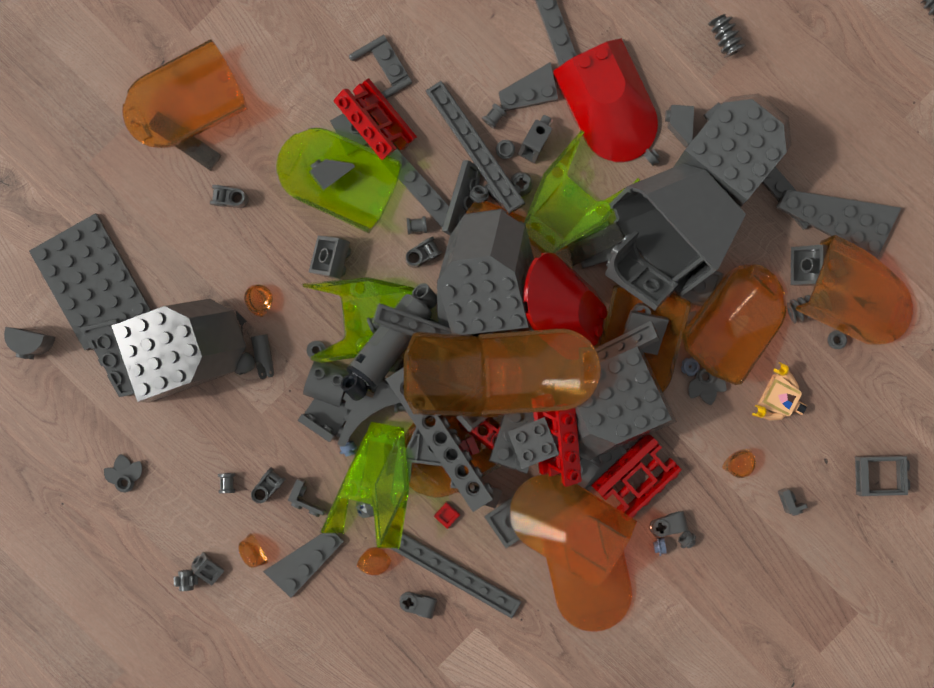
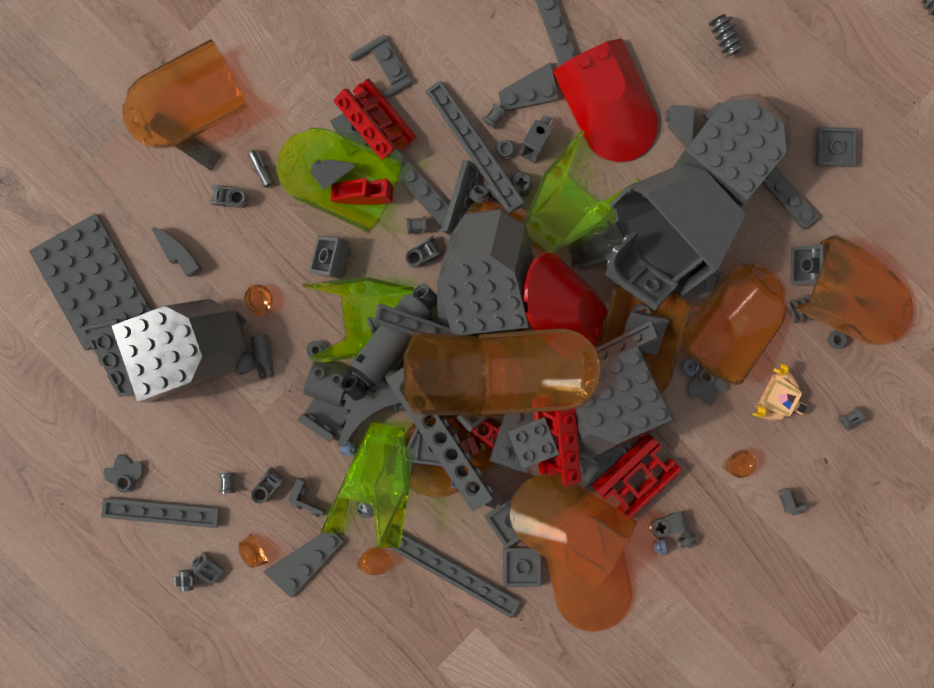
(27, 343): dark grey brick -> none
(160, 512): none -> dark grey plate
(177, 252): none -> dark grey slope
(260, 168): none -> dark grey axle
(362, 192): none -> red slope
(422, 604): dark grey piece -> none
(446, 515): red tile -> none
(521, 567): none -> dark grey plate
(652, 156): dark grey plate -> none
(836, 146): none -> dark grey plate
(852, 220): dark grey wing -> none
(852, 418): none -> dark grey bush
(862, 475): dark grey window -> none

